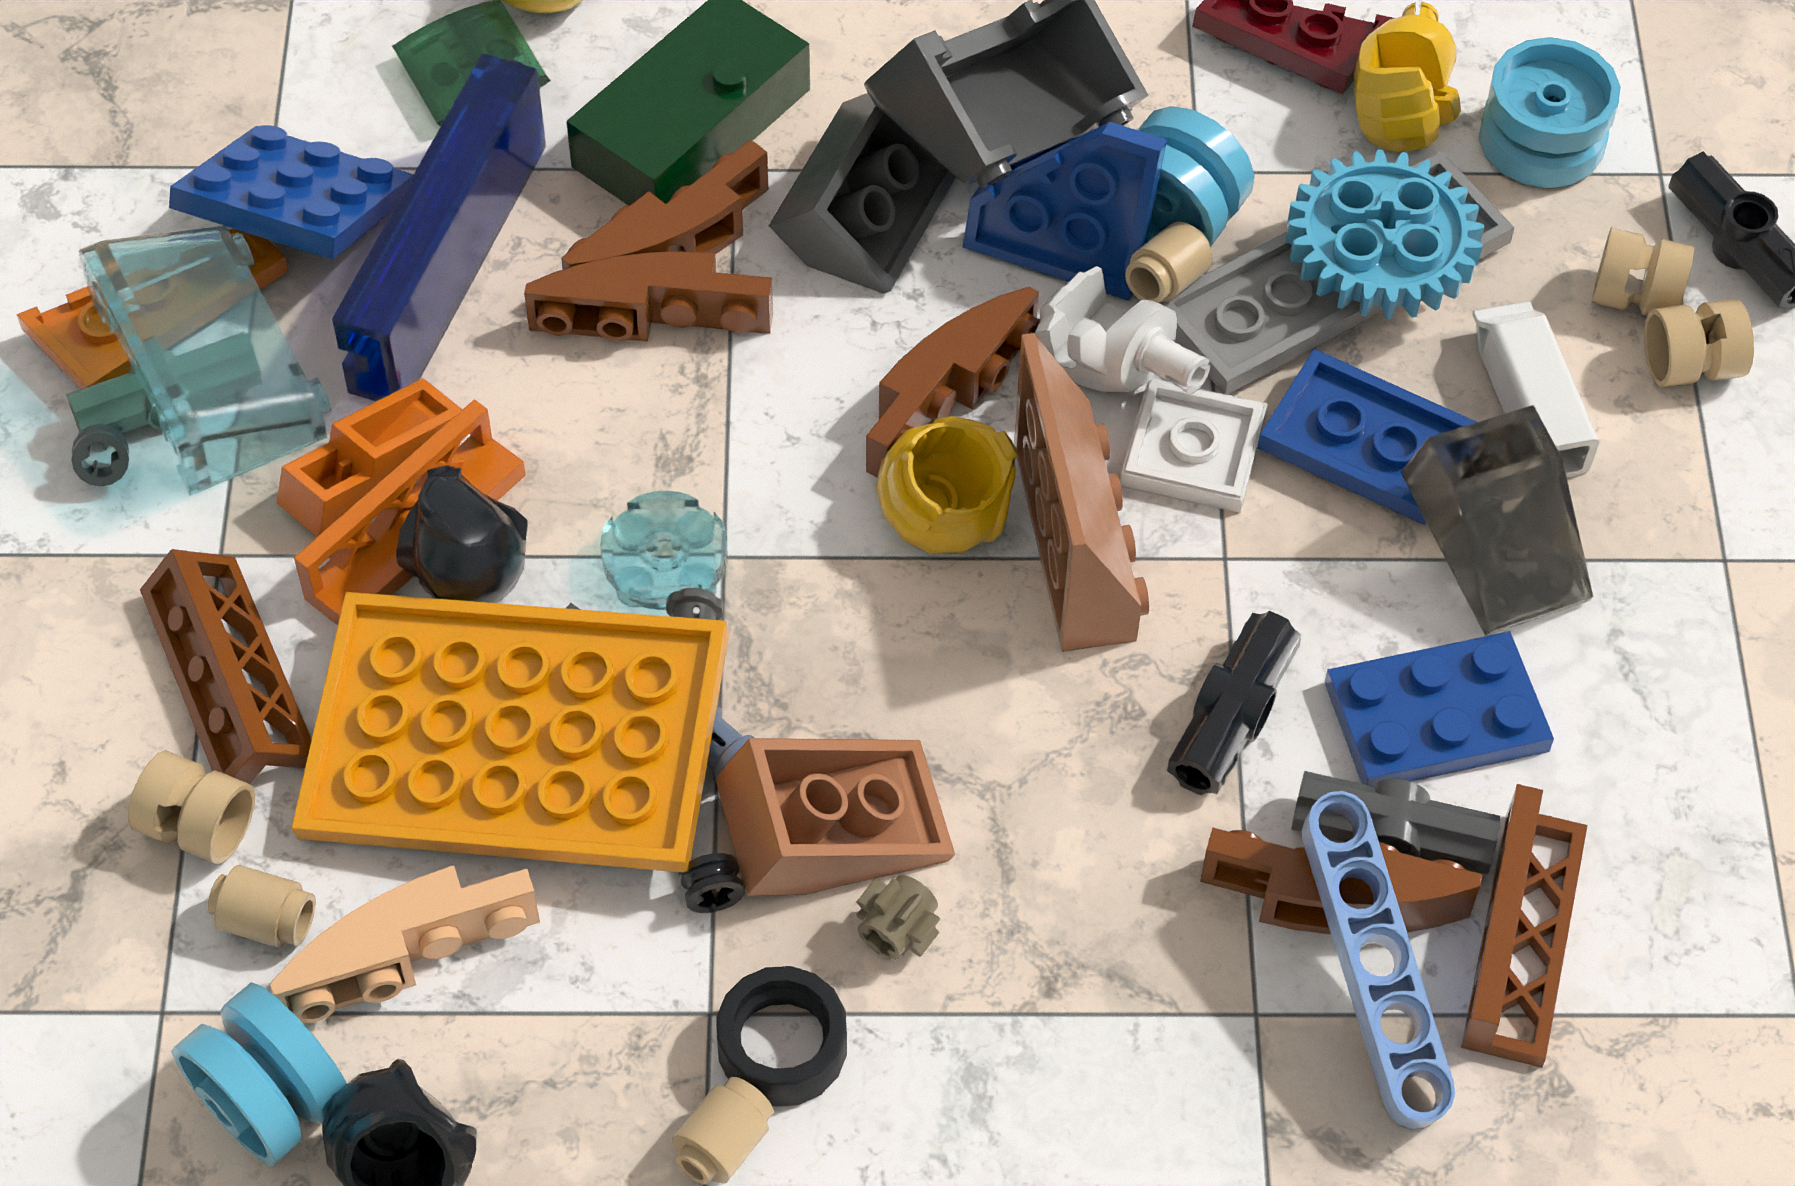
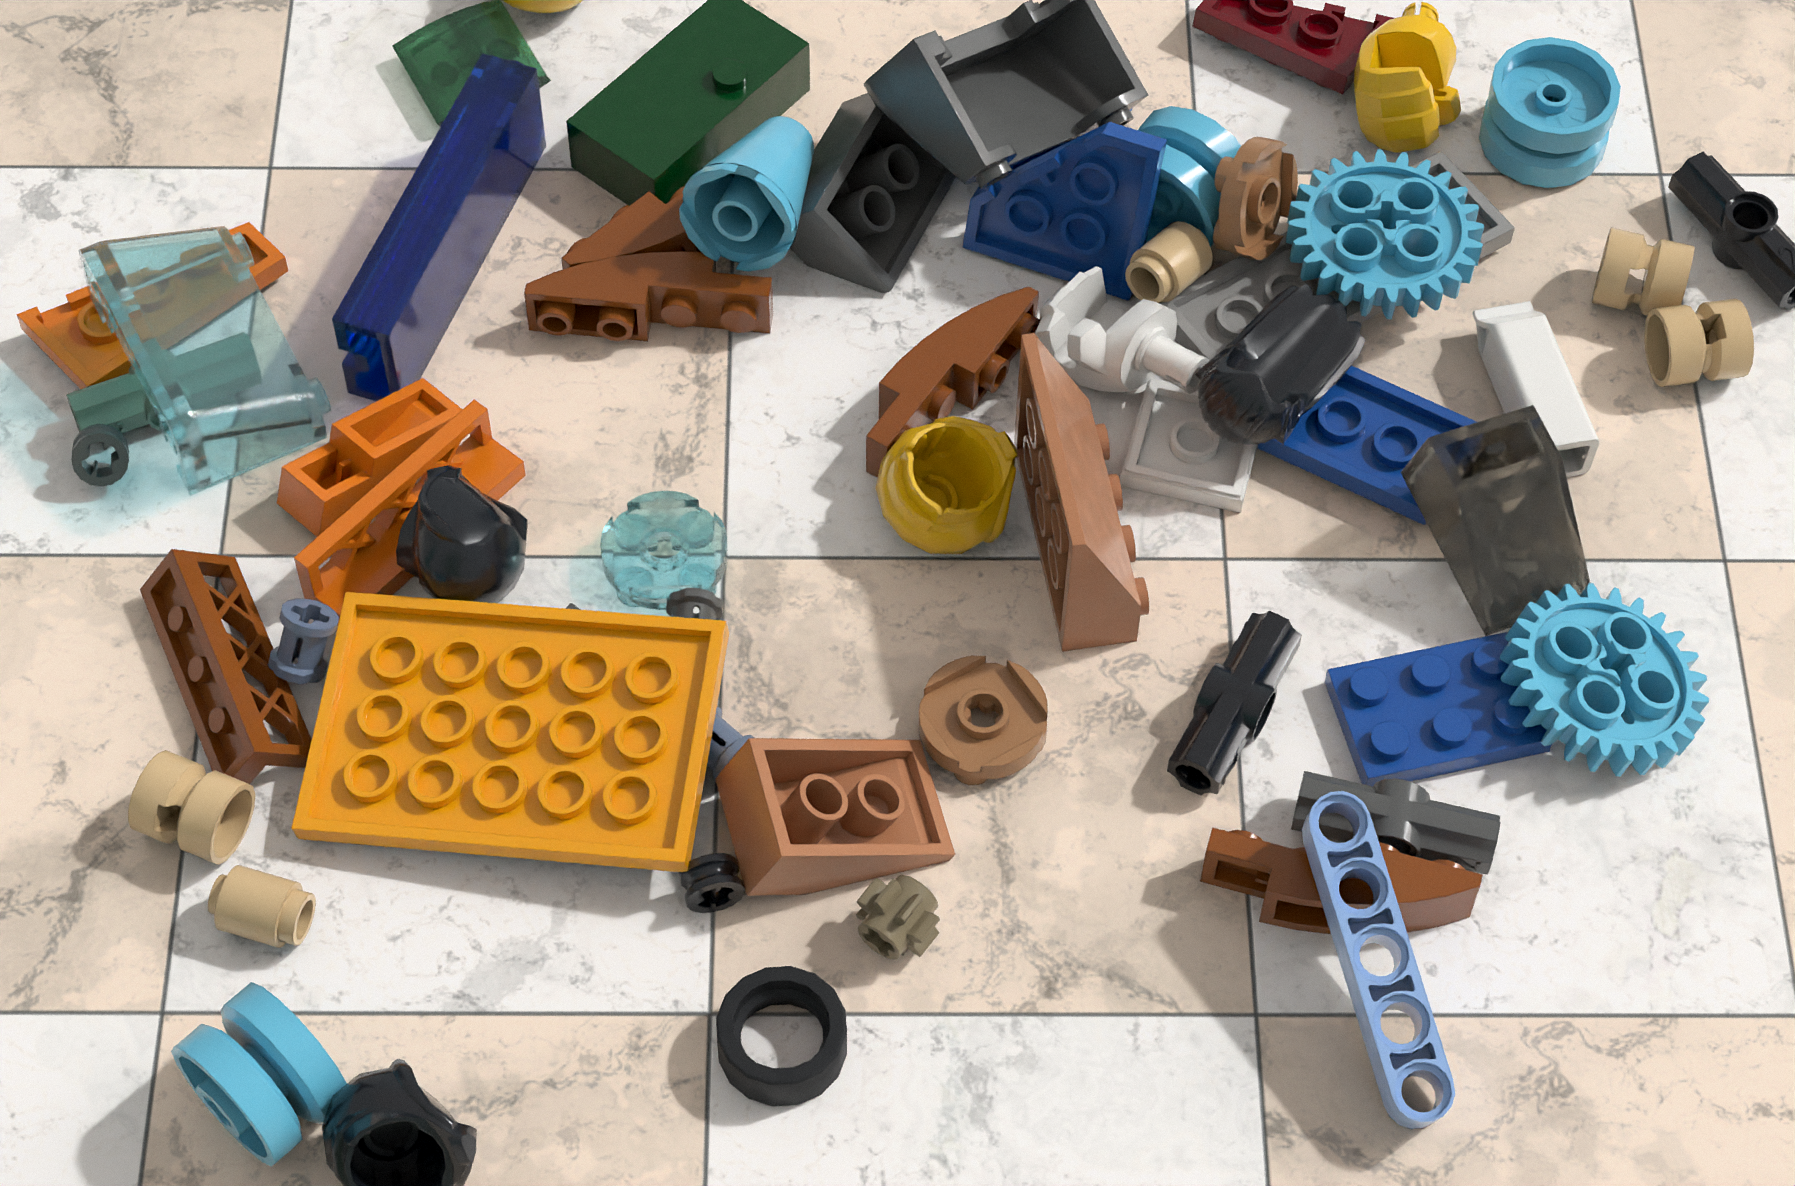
(291, 191): blue plate -> none
(303, 641): none -> sand blue bush
(373, 946): light nougat slope -> none
(722, 1131): tan brick -> none
(750, 196): none -> medium azure cone
(976, 751): none -> medium nougat plate
(1254, 194): none -> medium nougat plate
(1278, 367): none -> black hair
(1505, 917): dark orange fence -> none
(1604, 679): none -> medium azure gear

